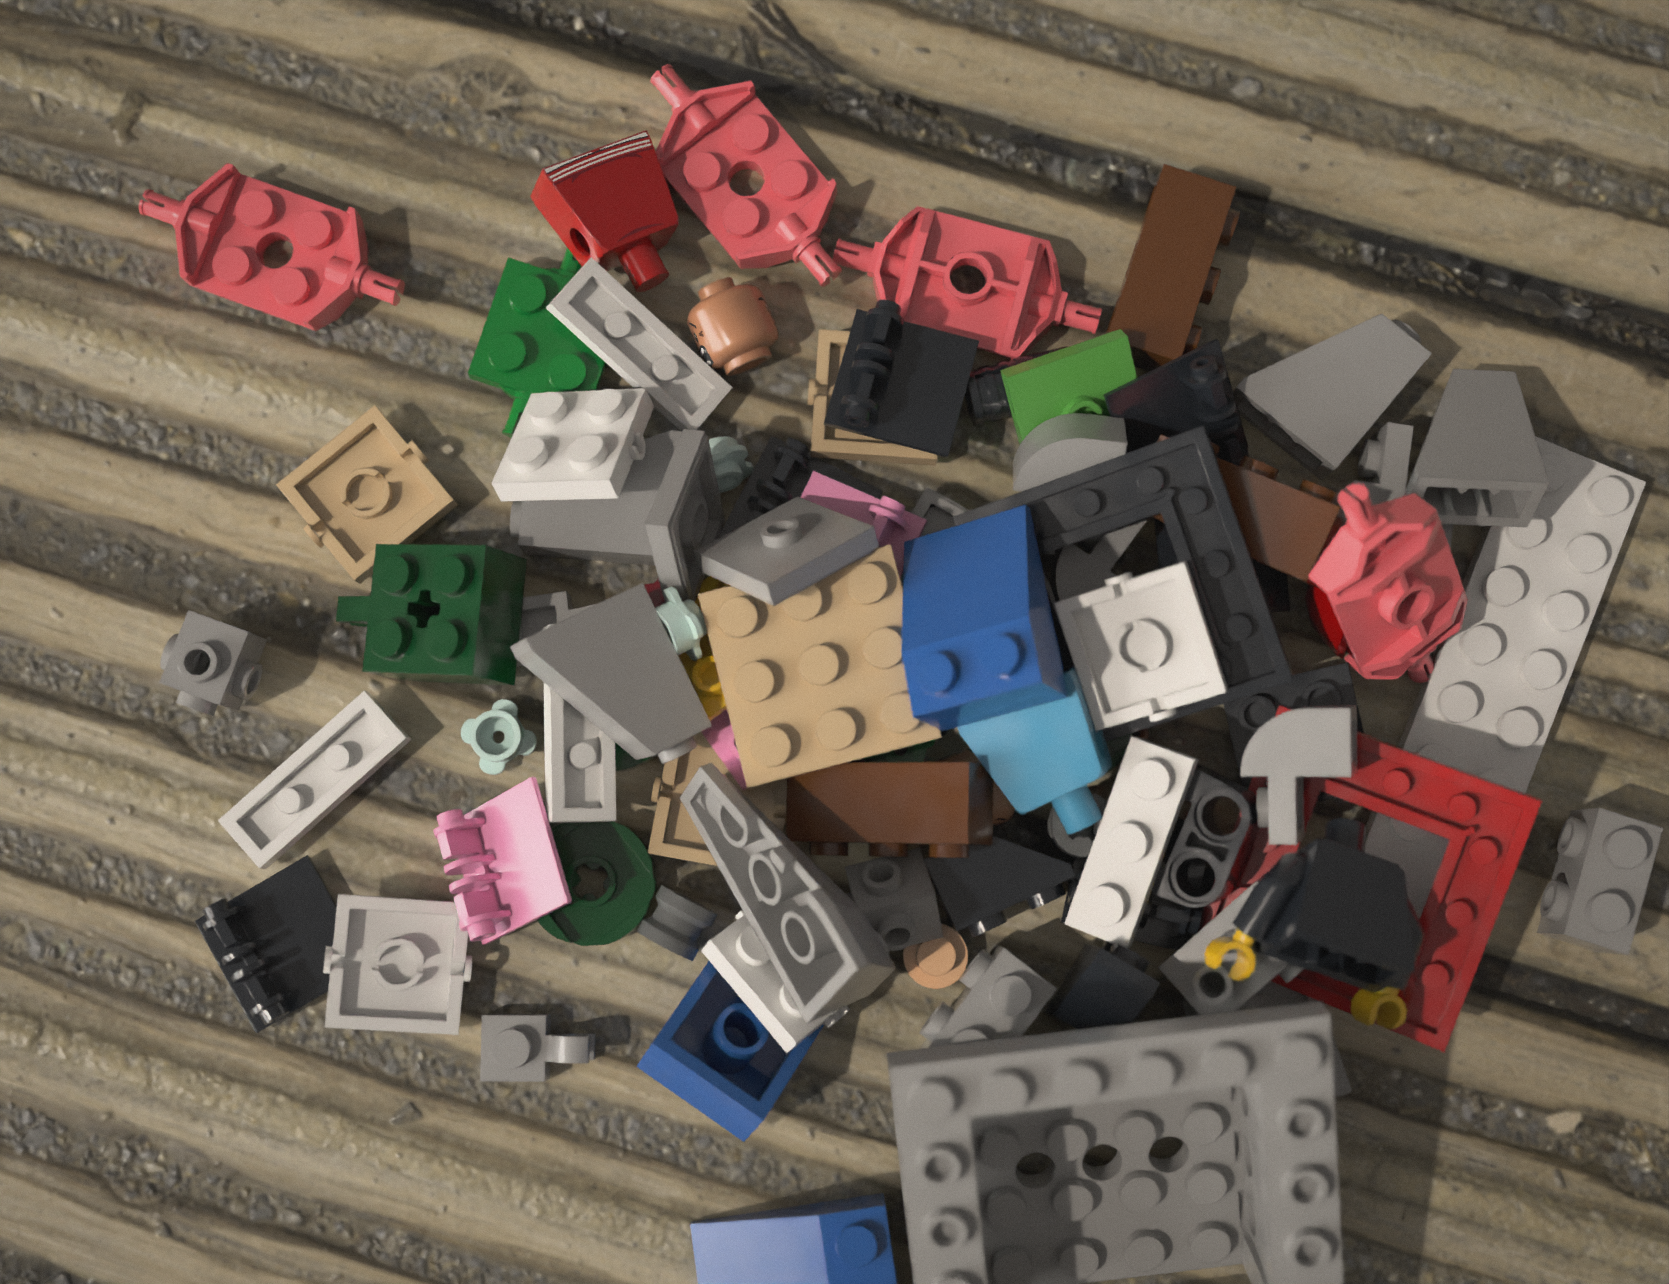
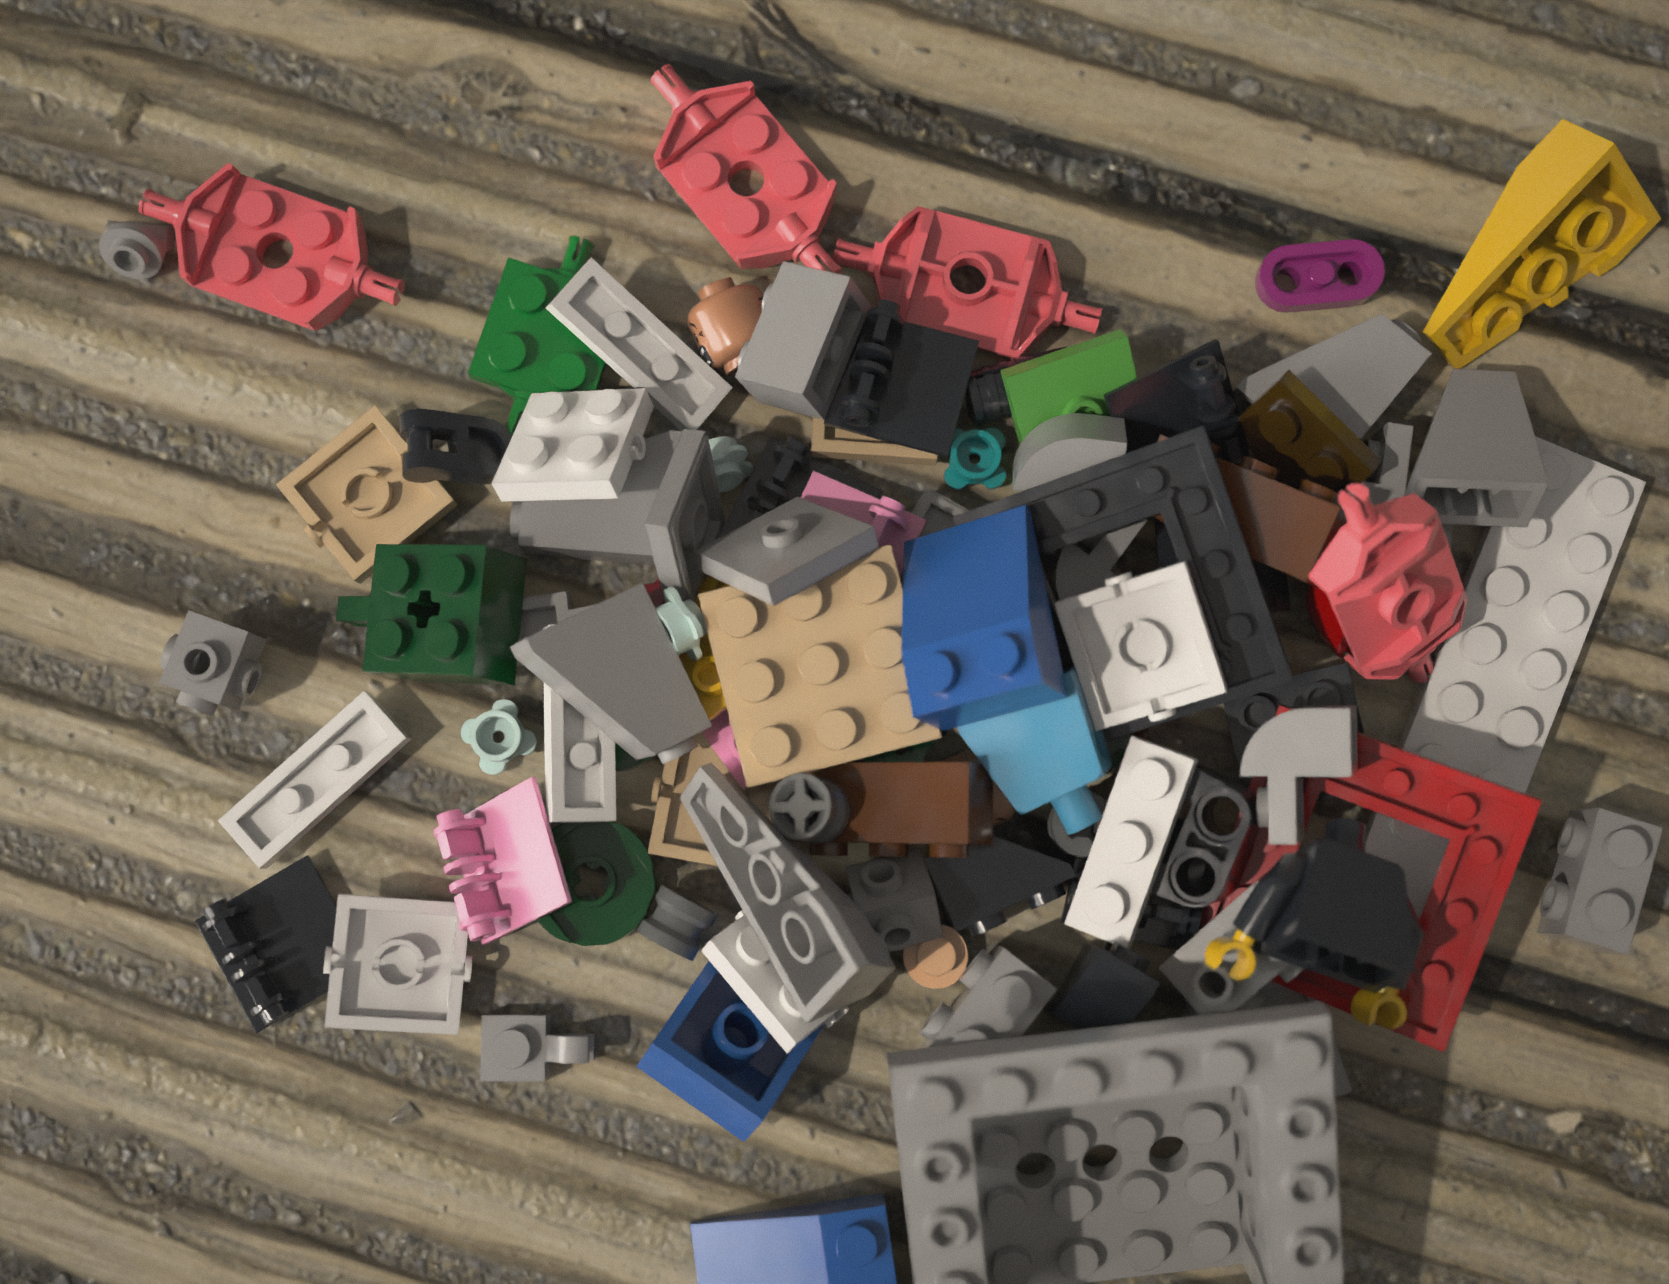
(135, 248): none -> light grey plate
(473, 446): none -> black plate
(612, 208): red torso -> none
(794, 805): none -> dark grey wheel
(802, 339): none -> light grey brick
(988, 471): none -> teal plate
(1173, 266): reddish brown brick -> none
(1305, 438): none -> dark brown wing
(1316, 277): none -> magenta plate
(1558, 219): none -> yellow wedge

